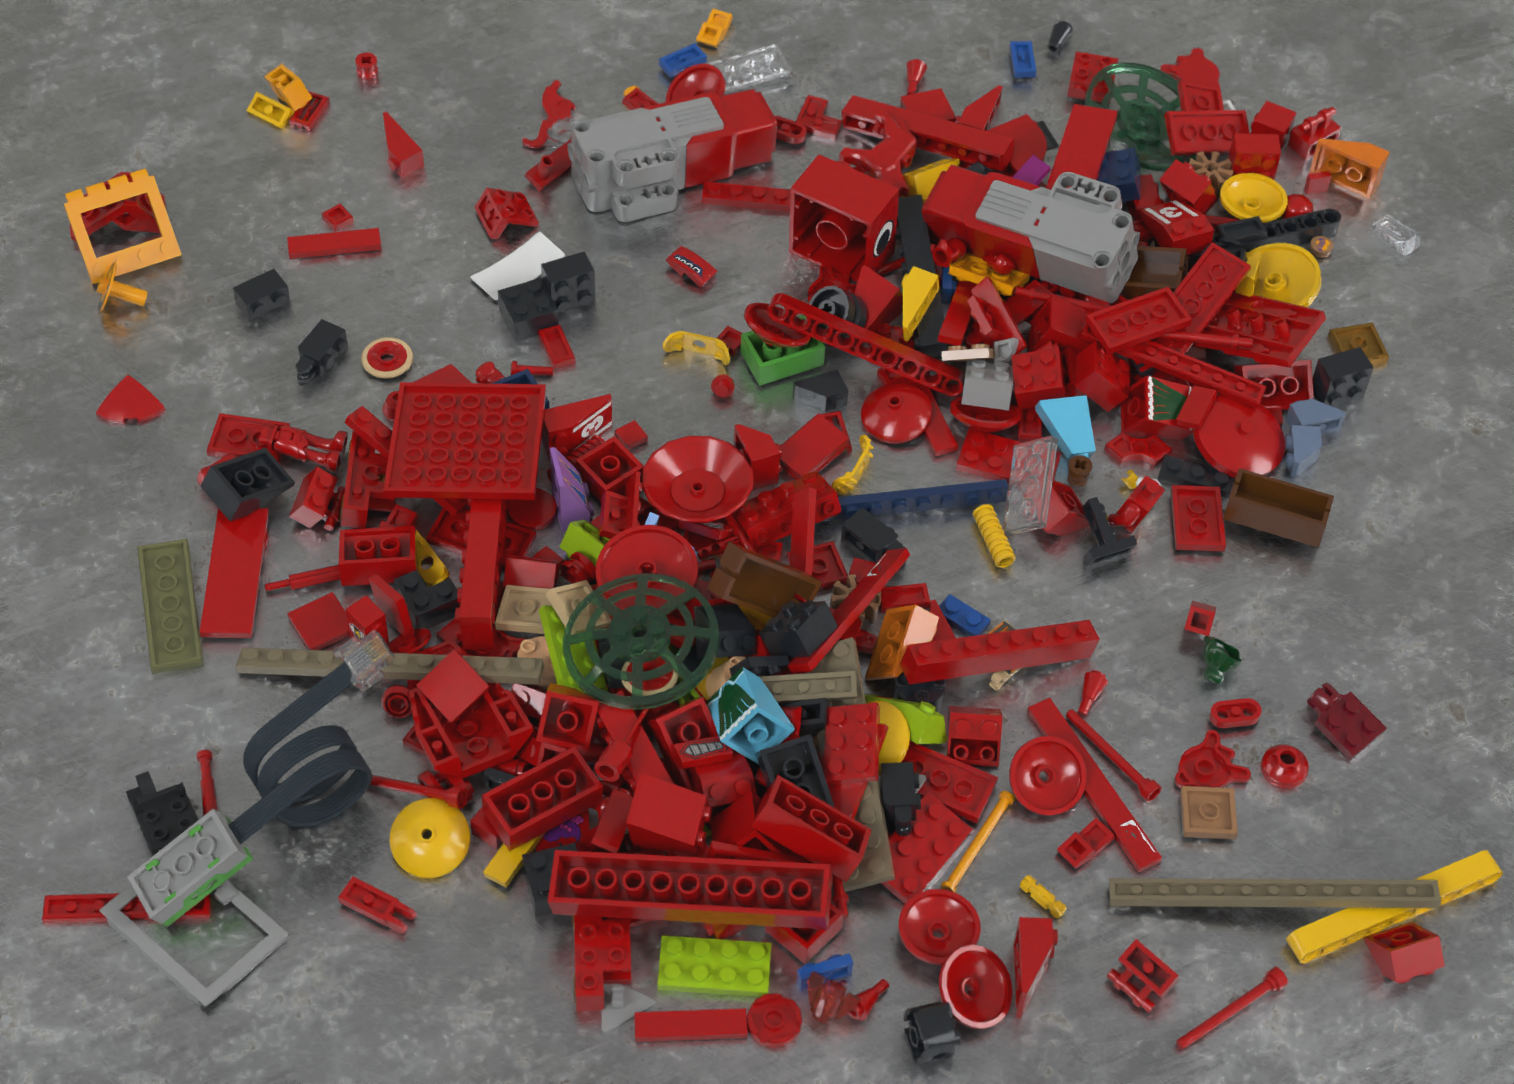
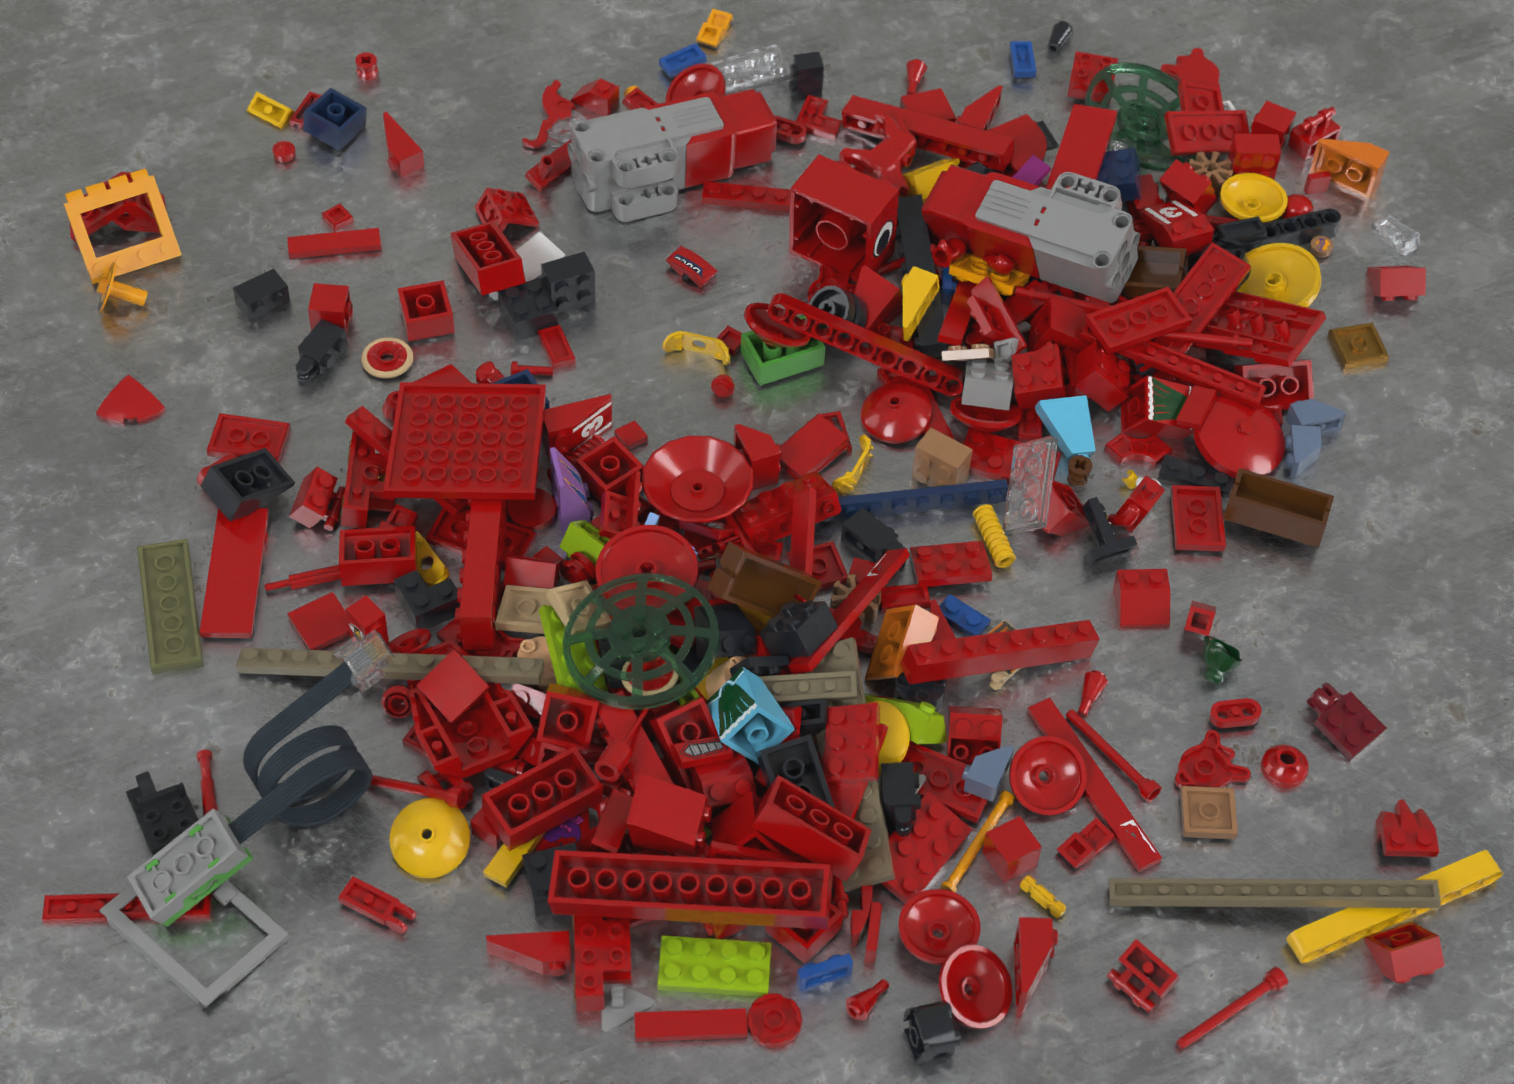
(284, 151): none -> red tile
(288, 87): light orange brick -> none
(295, 443): red piece -> none
(330, 304): none -> red head
(334, 119): none -> dark blue brick
(392, 605): red tile -> none
(426, 310): none -> red brick
(487, 258): none -> red brick
(535, 951): none -> red slope
(598, 97): none -> red slope
(806, 75): none -> black brick
(822, 391): black slope -> none
(829, 999): clear red brick -> none
(860, 918): none -> red slope
(873, 933): none -> red tile
(941, 460): none -> medium nougat brick
(950, 564): none -> red plate
(987, 772): none -> sand blue slope
(1011, 849): none -> red head
(1142, 598): none -> red slope
(1248, 284): yellow slope -> none
(1342, 377): black brick -> none
(1397, 281): none -> red slope
(1407, 832): none -> red plate

